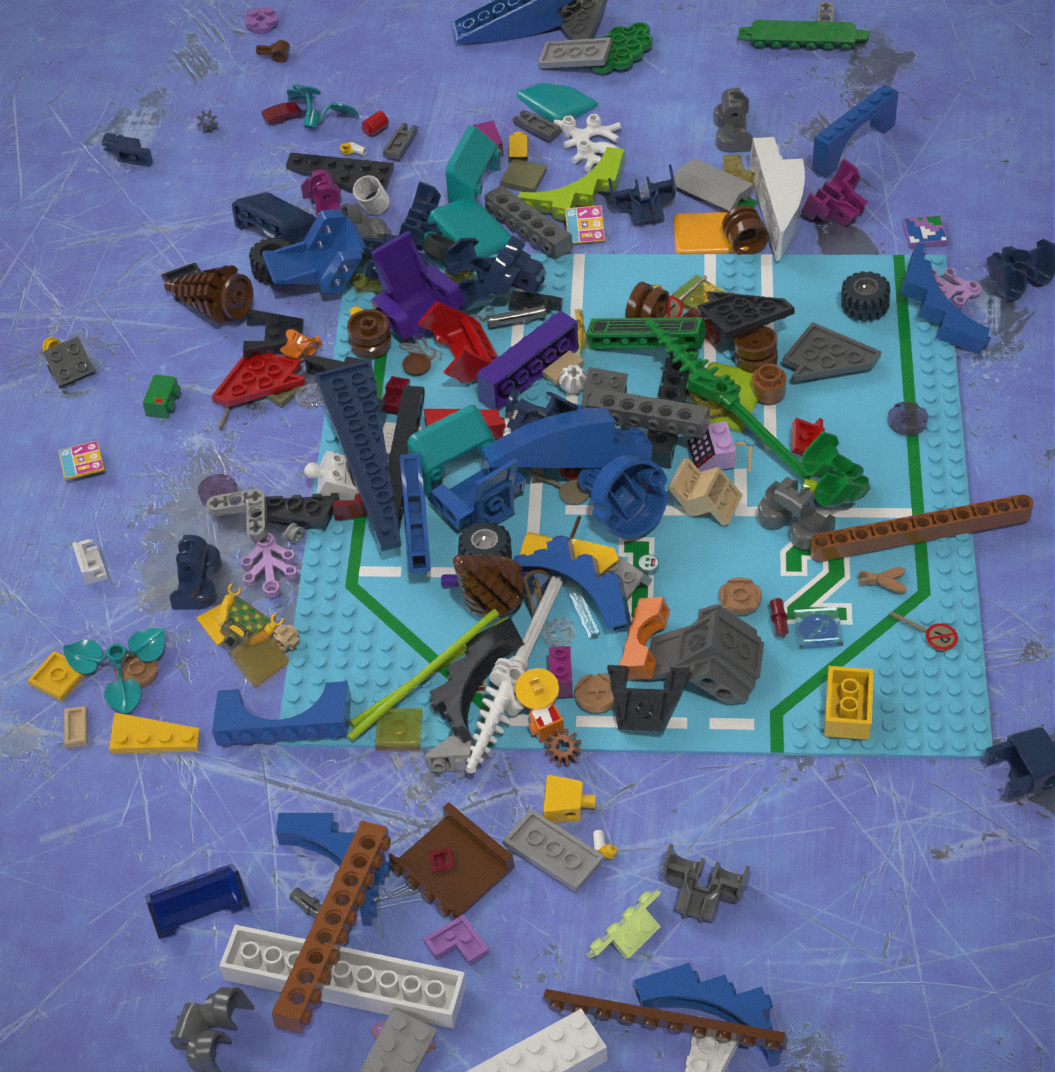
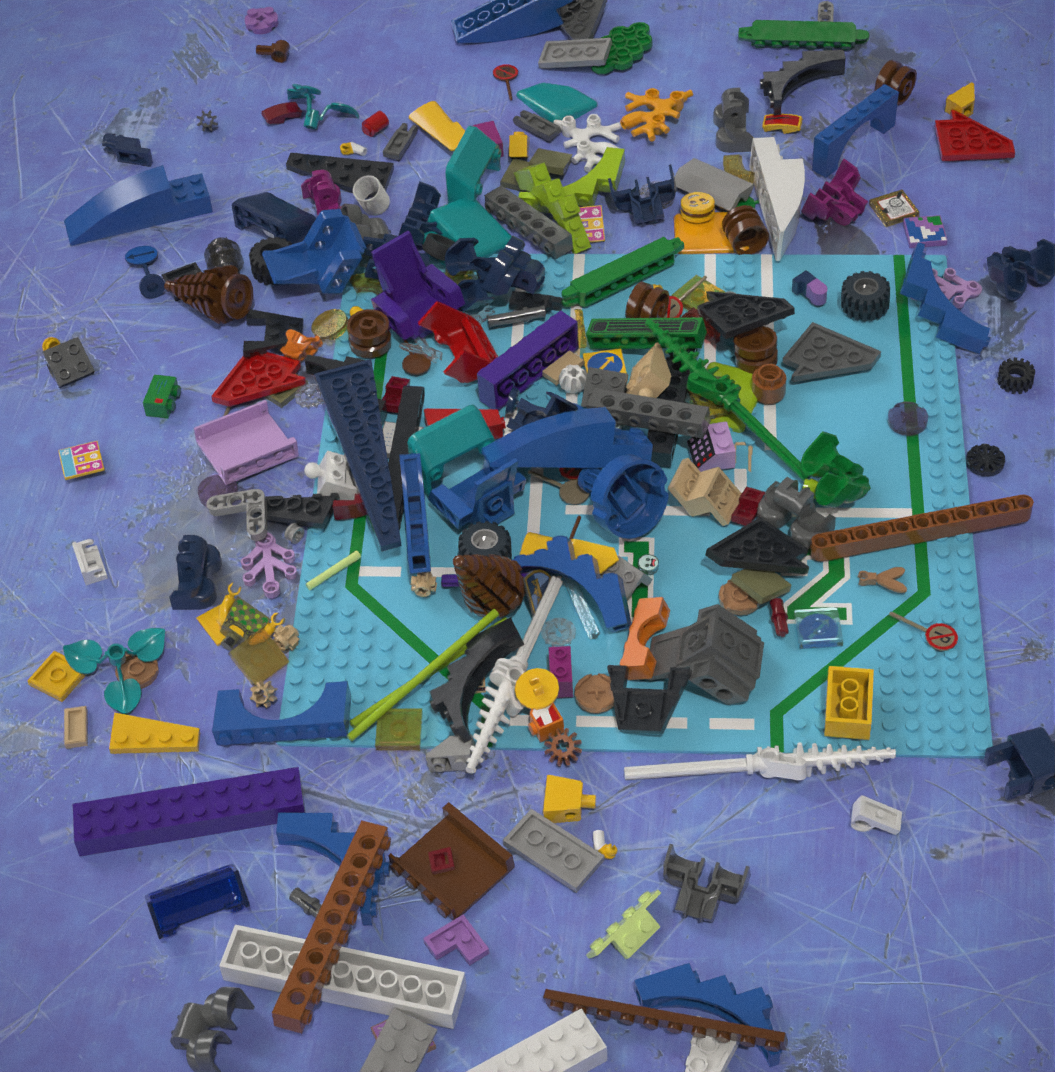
(138, 204): none -> blue slope
(152, 284): none -> dark blue piece
(186, 811): none -> dark purple brick
(223, 252): none -> clear smoke piece
(244, 443): none -> lavender panel
(258, 695): none -> tan gear
(330, 324): none -> clear yellow tile
(333, 570): none -> yellowish green bar
(423, 584): none -> tan gear
(438, 124): none -> yellow panel
(505, 73): none -> piece
(555, 161): none -> olive tile
(562, 206): none -> lime arch
(607, 360): none -> tile
(622, 272): none -> green hinge
(650, 374): none -> tan slope
(656, 118): none -> light orange plant
(697, 207): none -> yellow head
(748, 505): none -> dark red slope
(760, 548): none -> black wing
(761, 584): none -> olive tile
(768, 762): none -> white piece
(786, 122): none -> slope
(795, 73): none -> black arch
(804, 434): red bracket -> none
(810, 287): none -> leg
(870, 814): none -> white plate
(893, 207): none -> tile
(897, 77): none -> reddish brown wheel
(961, 100): none -> yellow slope
(969, 140): none -> red wing
(985, 460): none -> black wheel
(1016, 383): none -> black tyre

